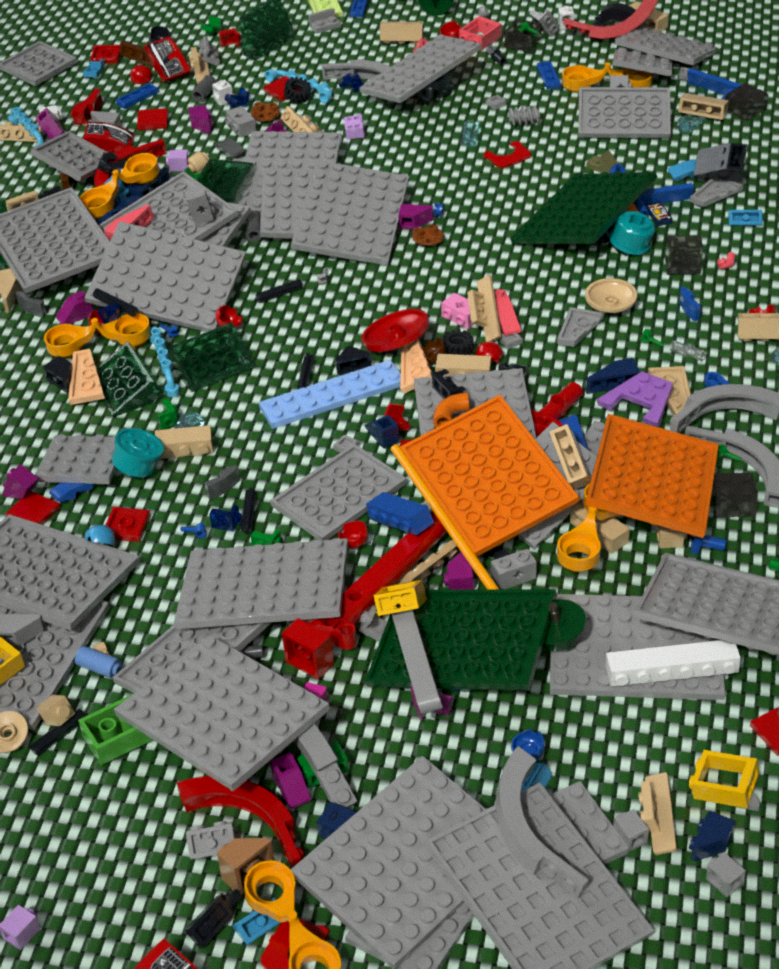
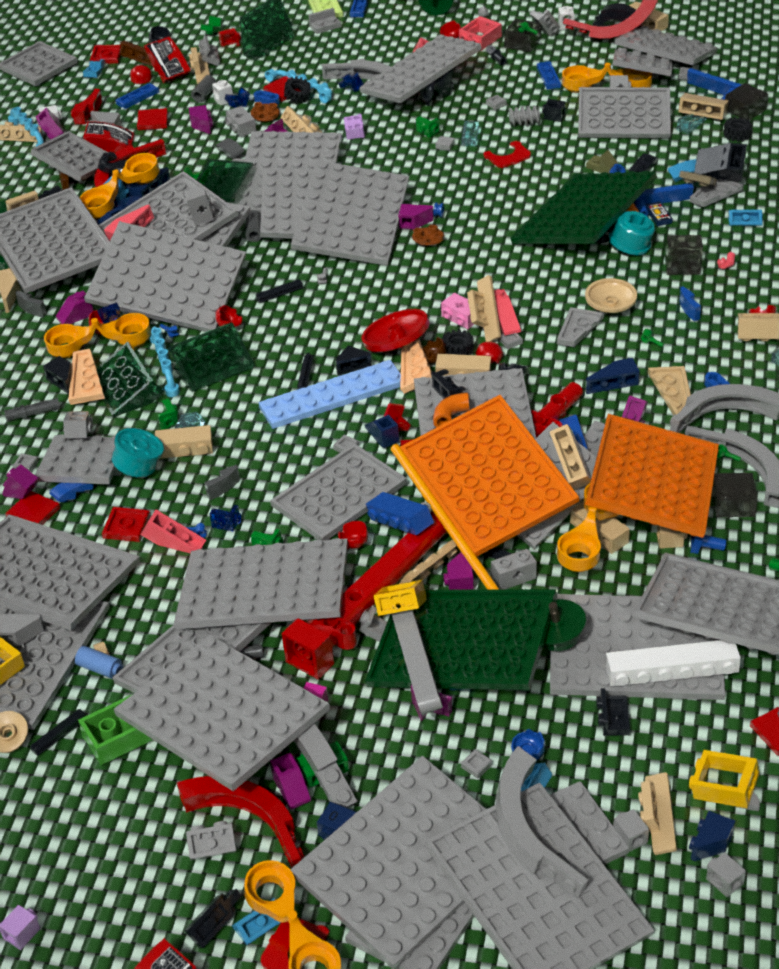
(27, 461): none -> light grey tile
(32, 409): none -> dark grey pin
(55, 710): tan brick -> none
(77, 424): none -> light grey brick
(100, 534): dark azure hair -> none
(110, 299): black axle -> none
(171, 534): none -> coral slope
(177, 160): lavender brick -> none
(197, 162): tan head -> none
(240, 856): medium nougat slope -> none
(248, 510): black axle -> none
(266, 97): none -> blue beam
(400, 31): tan brick -> none
(427, 127): none -> green bracket
(445, 143): none -> light grey tile
(476, 764): none -> light grey tile
(554, 110): none -> black brick
(613, 715): none -> black bracket
(635, 409): none -> magenta slope
(643, 390): medium lavender wing -> none
(644, 163): none -> black hinge
(688, 350): clear pin -> none
(703, 180): none -> dark tan plate
(737, 129): none -> black tyre

